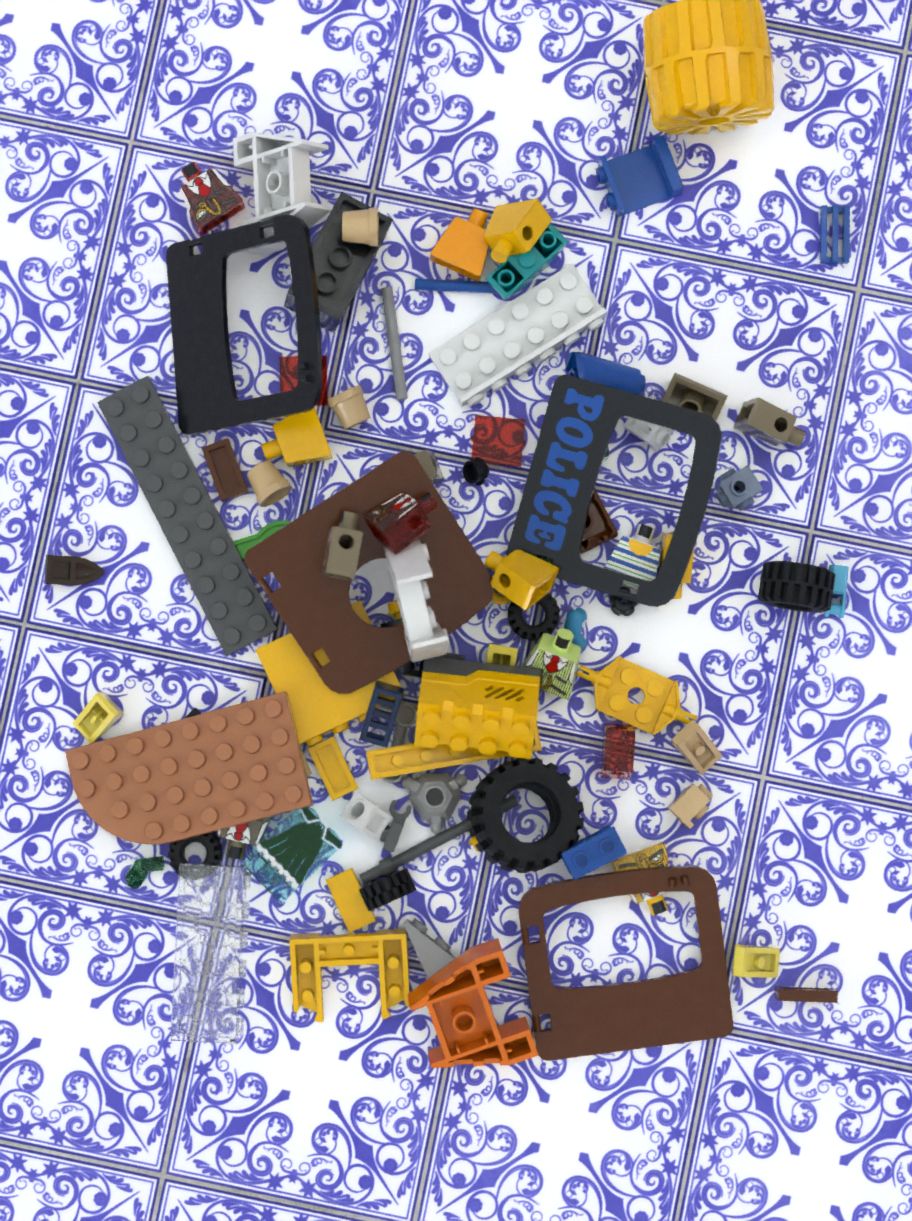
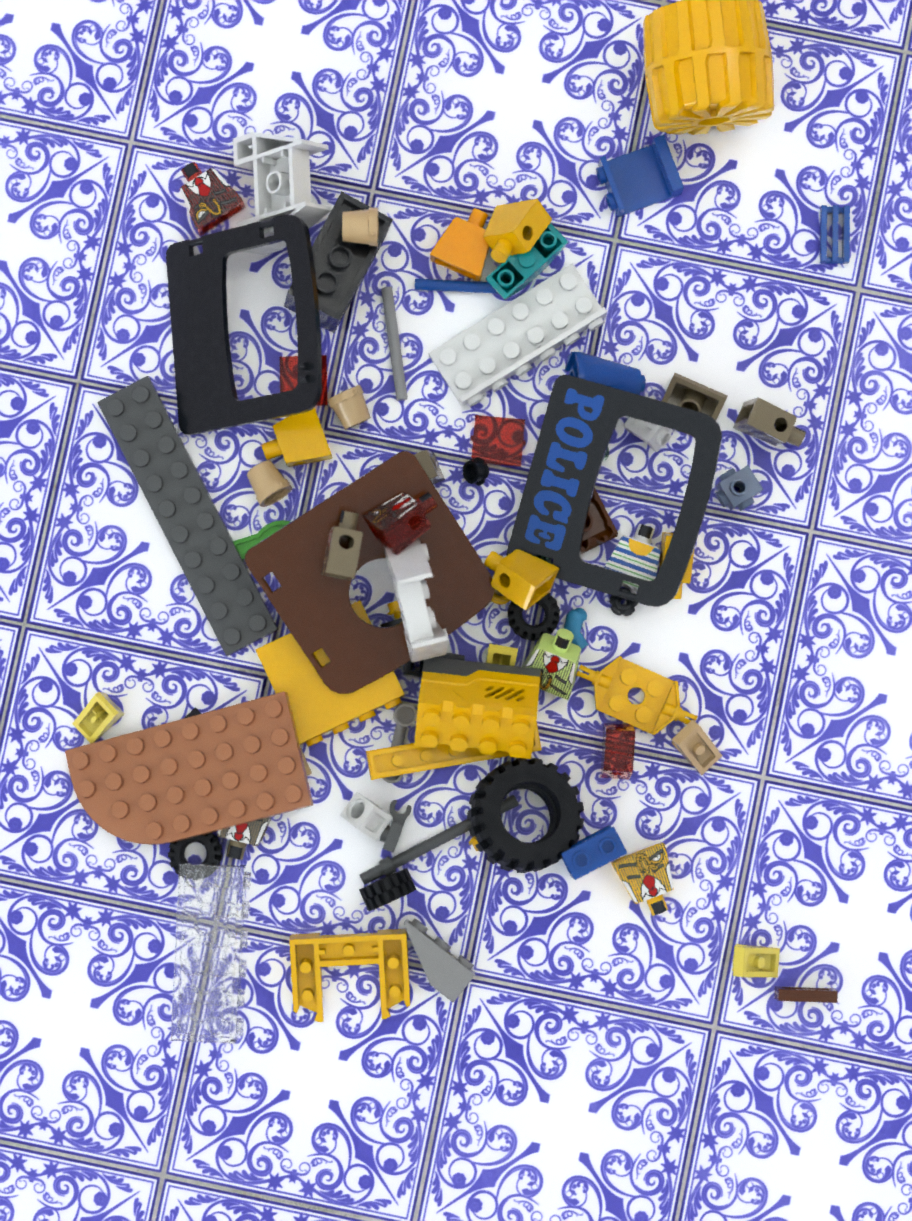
(70, 570): dark brown plate -> none
(141, 868): clear green arm -> none
(225, 470): reddish brown tile -> none
(292, 853): slope -> none
(333, 768): yellow tile -> none
(349, 901): yellow tile -> none
(389, 690): dark blue slope -> none
(435, 796): light grey rock -> none
(464, 1014): orange wedge -> none
(633, 1013): reddish brown door -> none
(691, 804): tan brick -> none
(796, 586): black tyre -> none
(840, 589): medium azure bar -> none

